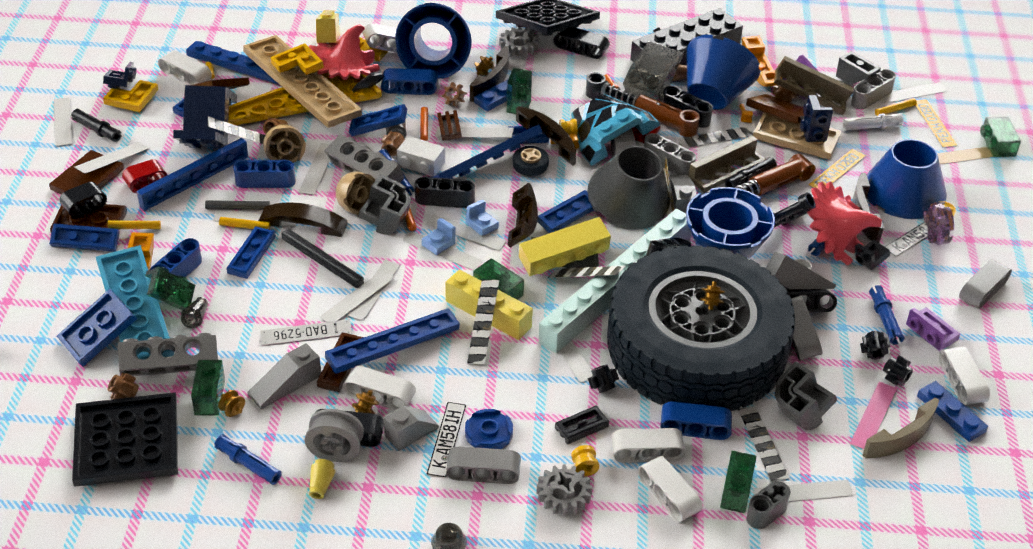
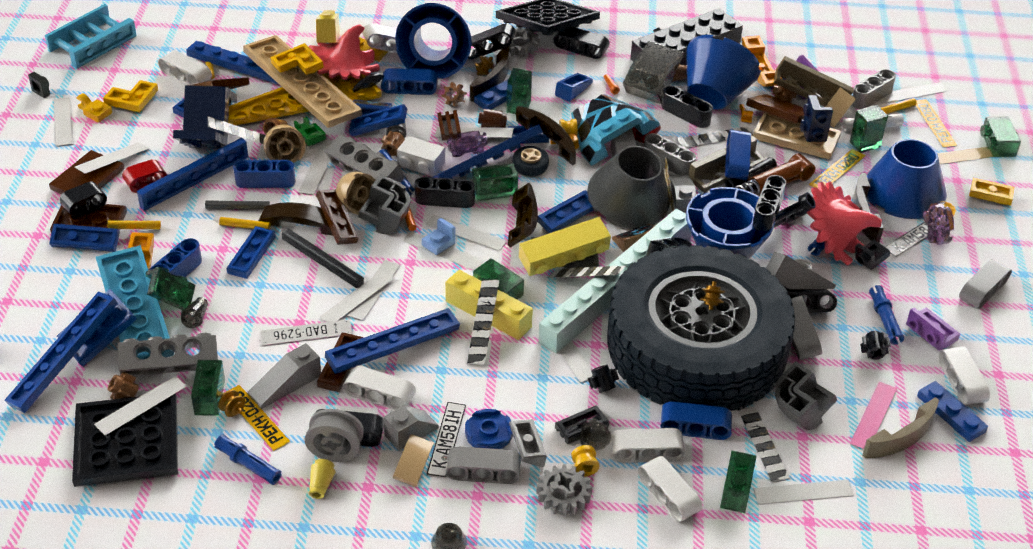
(39, 84): none -> pearl dark grey plate
(61, 352): none -> blue plate
(94, 110): none -> yellow plate
(95, 46): none -> medium azure fence
(101, 128): black pin -> none
(119, 78): dark blue bracket -> none
(140, 405): none -> white sticker
(261, 422): none -> yellow sticker
(311, 133): none -> green plate
(337, 217): none -> reddish brown tile
(365, 402): pearl gold wheel -> none
(371, 106): none -> blue slope
(413, 460): none -> tan slope
(424, 124): orange piece -> none
(467, 143): none -> clear purple plate
(479, 219): light blue bracket -> none
(492, 118): none -> reddish brown brick
(494, 35): none -> black beam
(495, 181): none -> clear green brick
(528, 442): none -> light grey slope
(572, 86): none -> blue slope
(595, 434): none -> clear smoke cone
(627, 239): none -> slope
(684, 121): dark orange piece -> none
(738, 155): none -> blue beam
(768, 505): dark grey beam -> none
(769, 203): none -> black beam
(840, 104): none -> tan slope
(855, 68): dark grey slope -> none
(868, 128): none -> clear green brick
(897, 370): black gear -> none
(991, 191): none -> yellow plate

